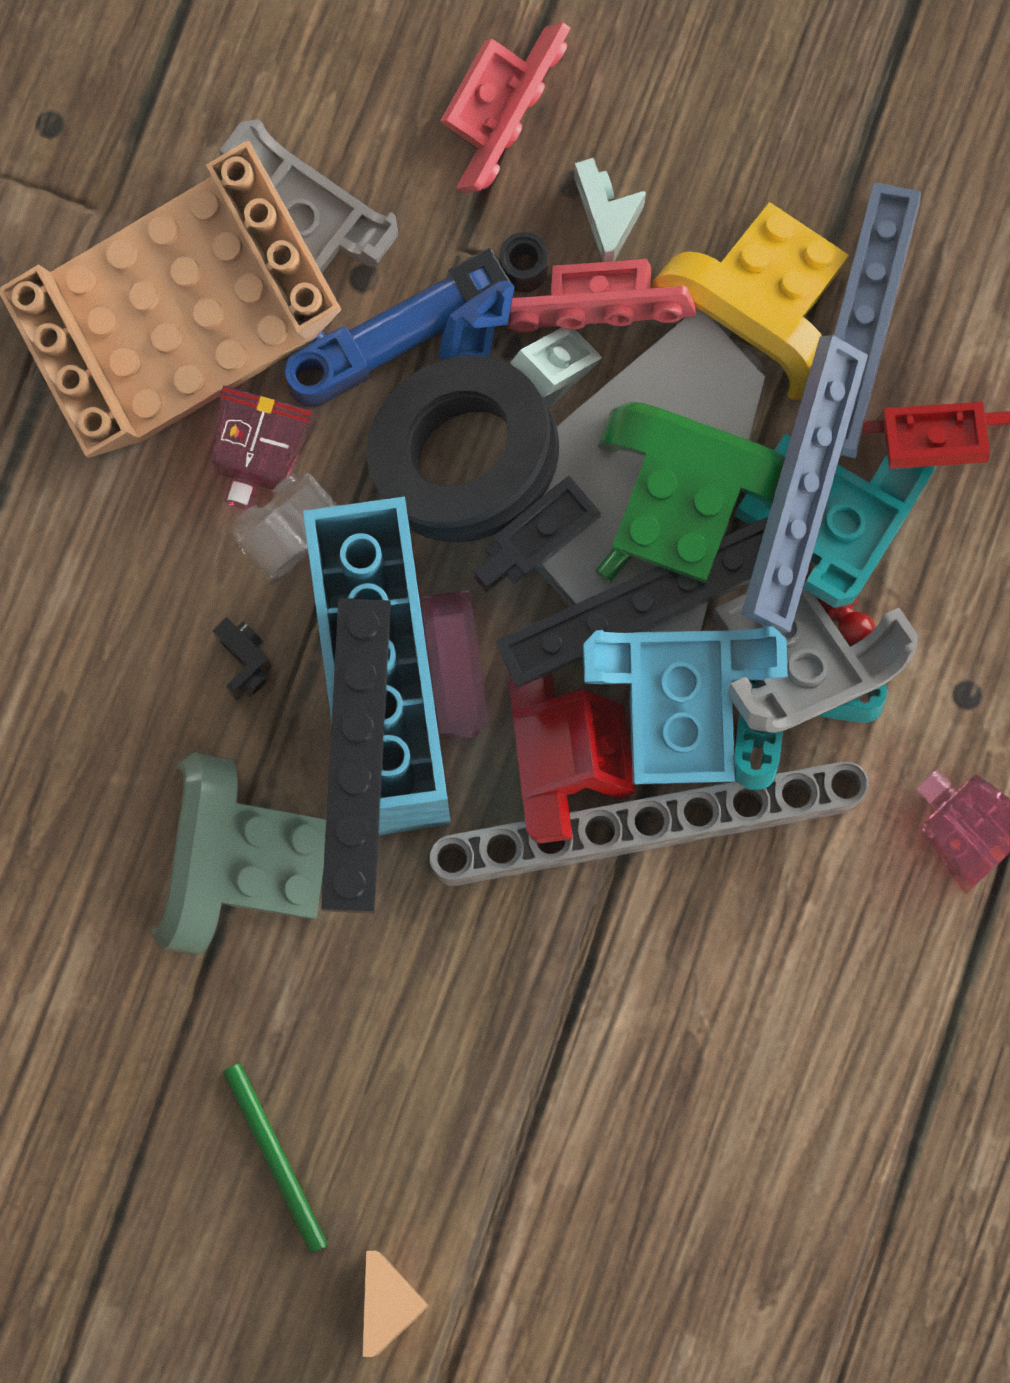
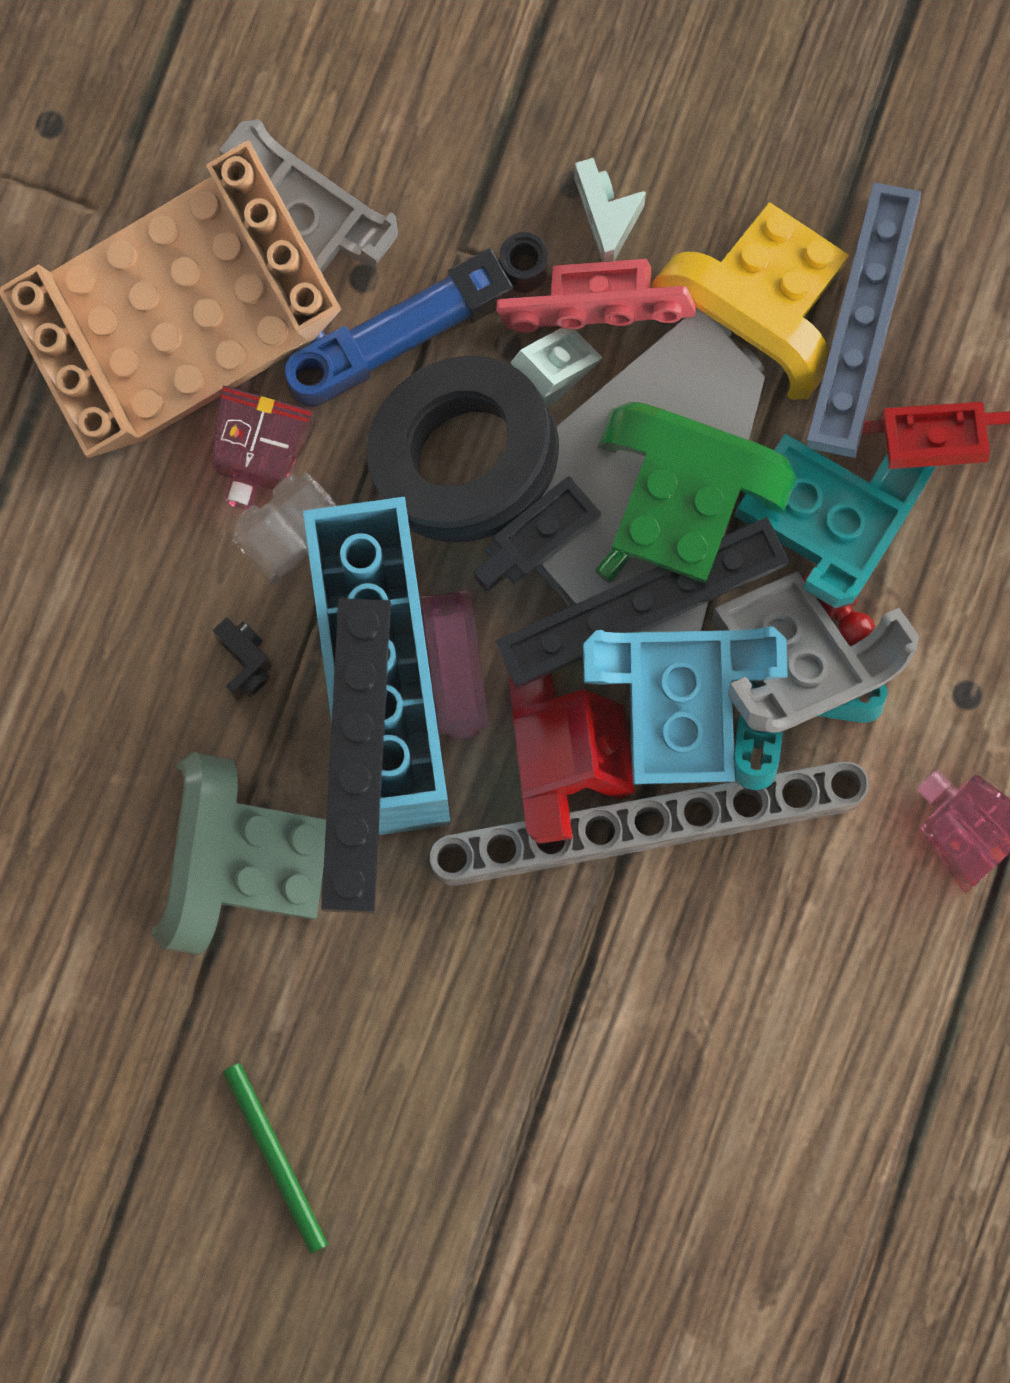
(388, 1305): light nougat slope -> none
(472, 326): blue slope -> none
(495, 98): coral bracket -> none
(804, 484): sand blue plate -> none

